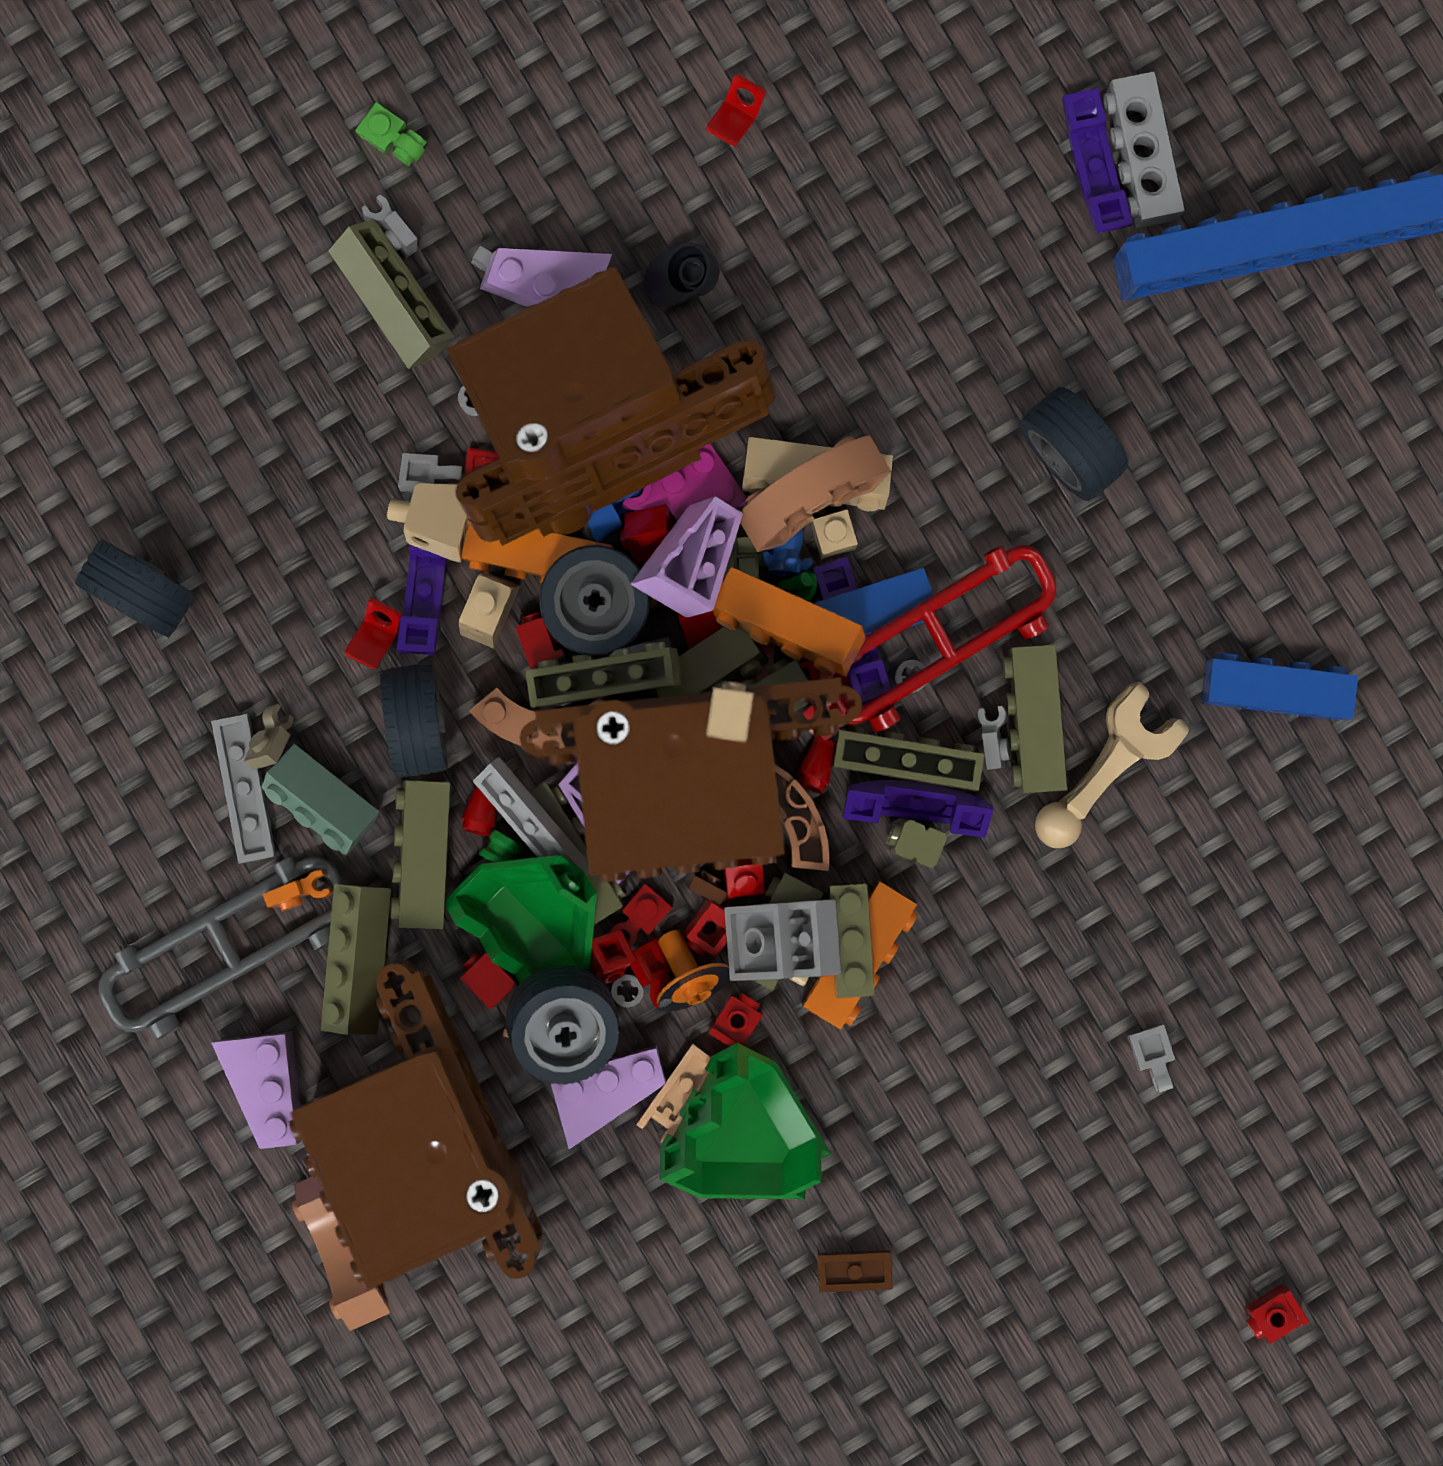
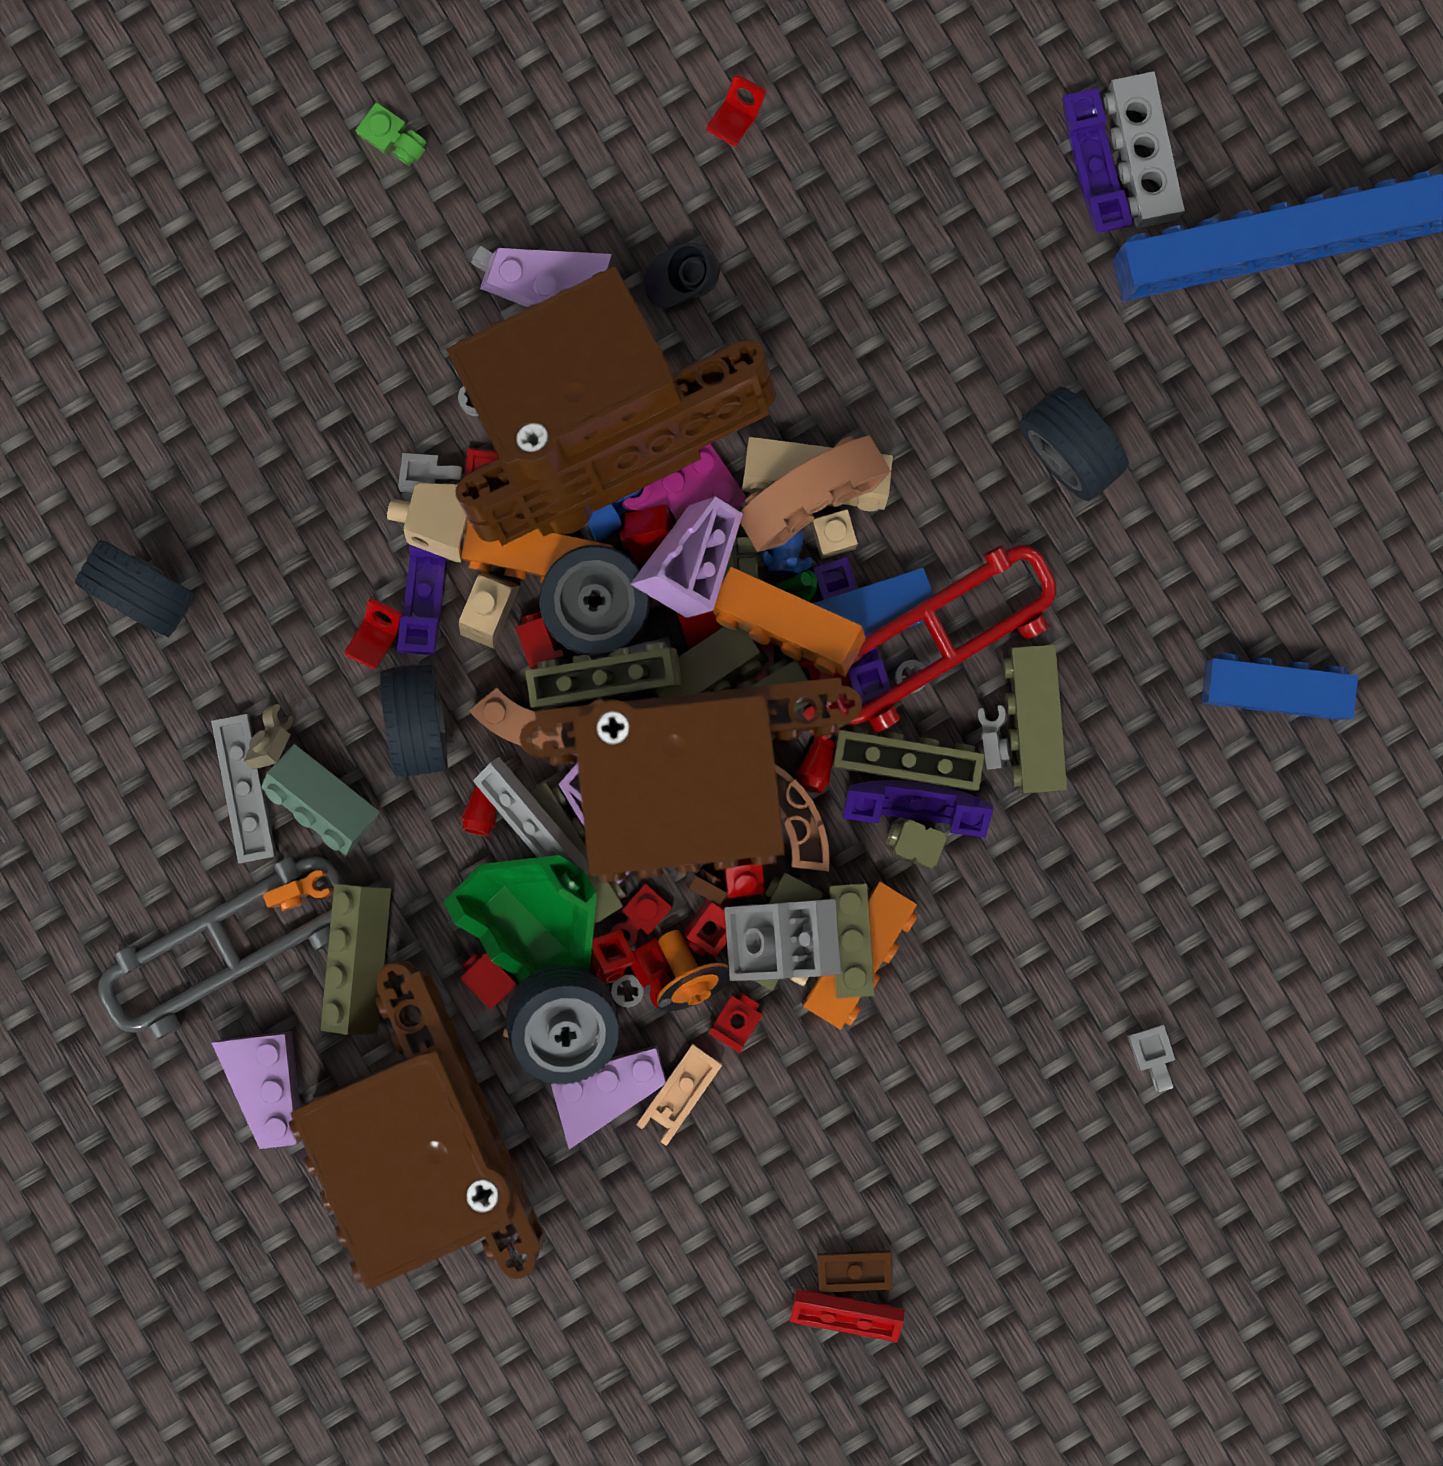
(350, 1299): nougat brick -> none
(390, 293): olive brick -> none
(394, 227): light grey plate -> none
(422, 854): olive brick -> none
(500, 848): green wheel -> none
(730, 712): tan brick -> none
(743, 1134): green panel -> none
(847, 1315): none -> red plate
(1128, 741): tan piece -> none
(1275, 1301): red brick -> none

